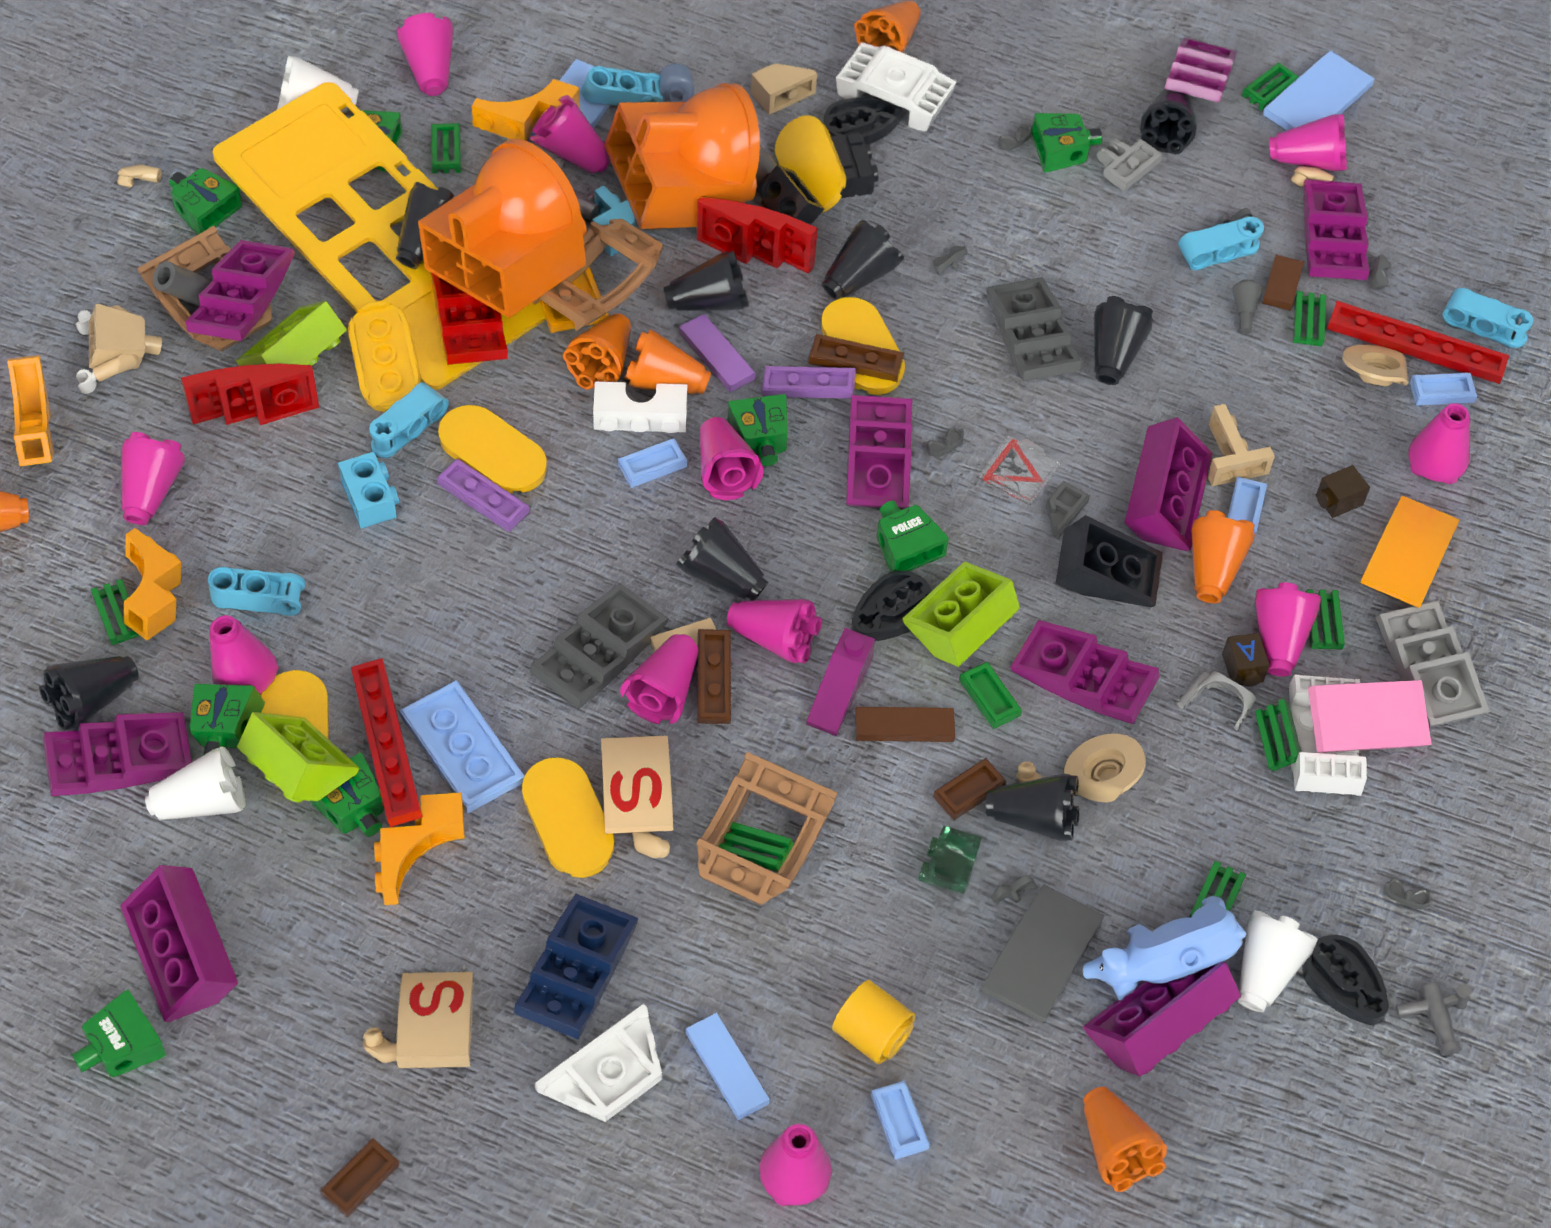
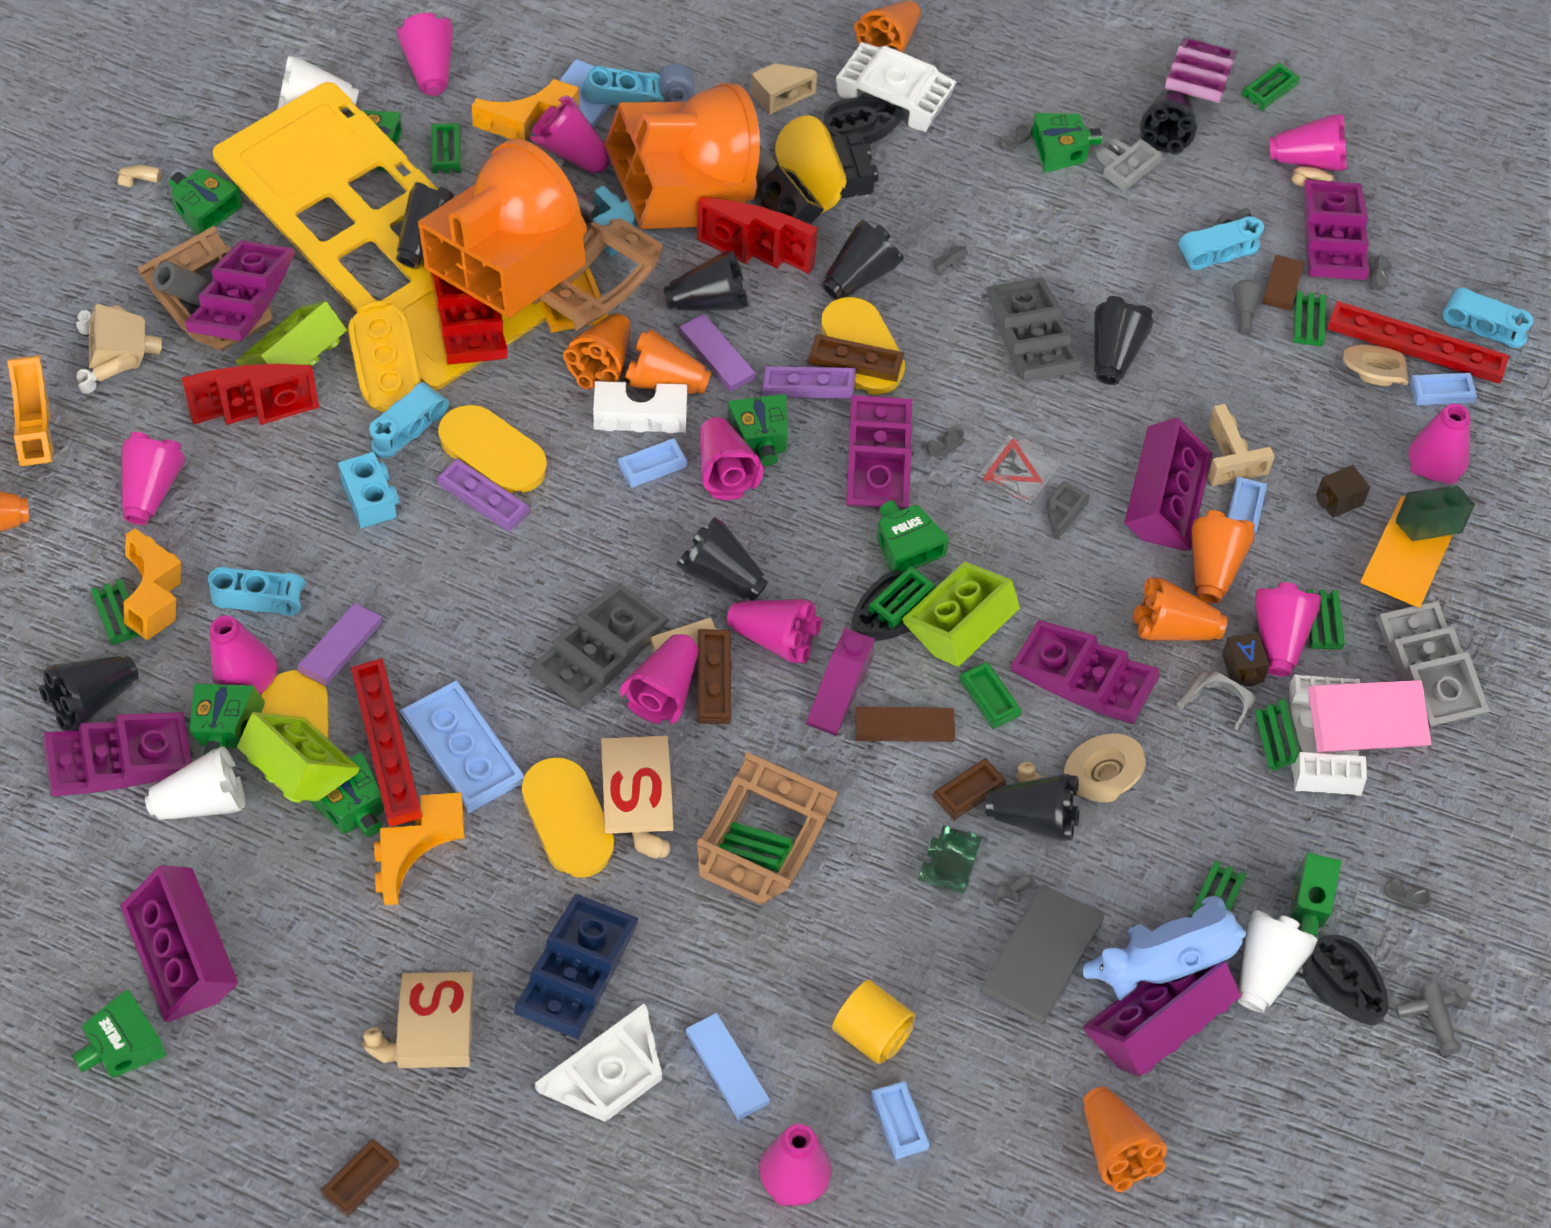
(339, 644): none -> medium lavender tile
(886, 613): none -> green tile
(1108, 564): black slope -> none
(1176, 615): none -> orange cone
(1314, 892): none -> green torso
(1320, 92): light blue tile -> none
(1434, 512): none -> clear green brick

